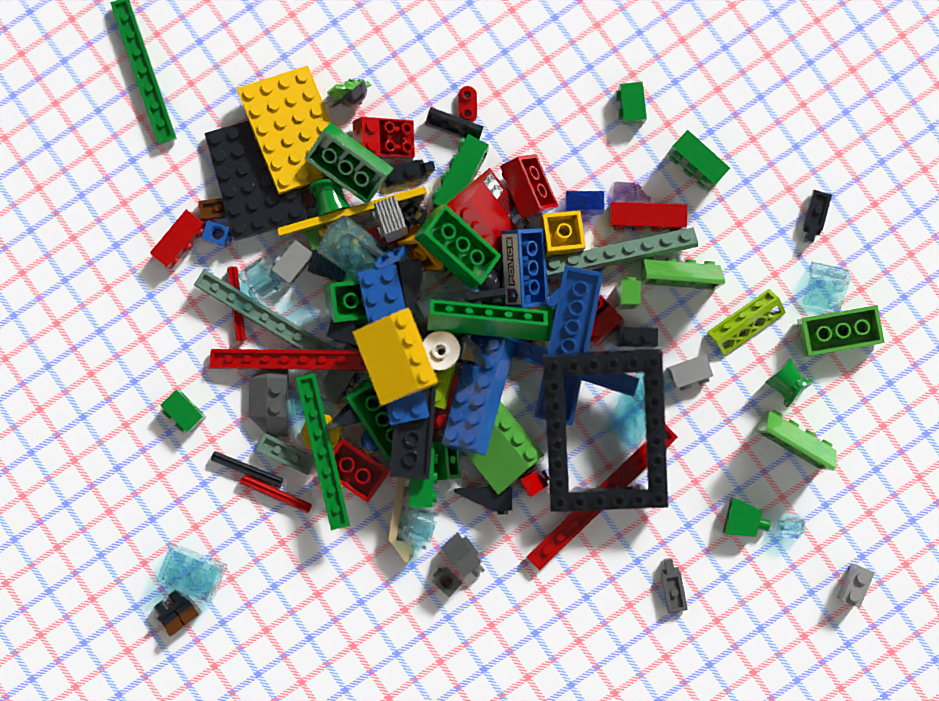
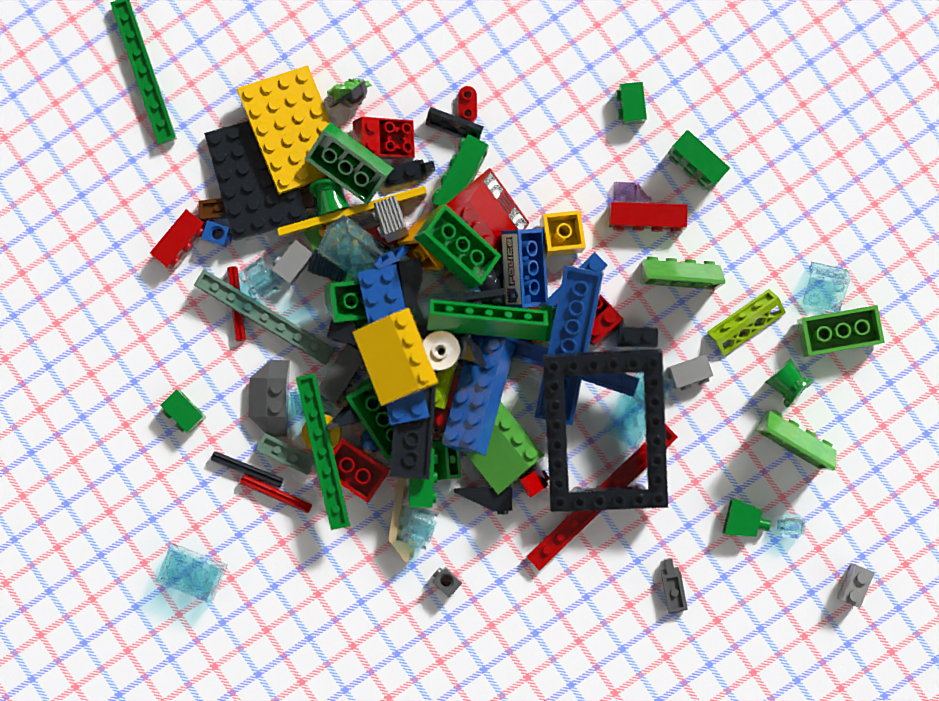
(178, 614): black hips -> none
(286, 359): red plate -> none
(414, 213): black hinge -> none
(463, 555): dark grey brick -> none
(529, 186): red brick -> none
(586, 201): clear blue brick -> none
(623, 252): sand green plate -> none
(628, 293): bright green brick -> none
(816, 215): black hinge -> none

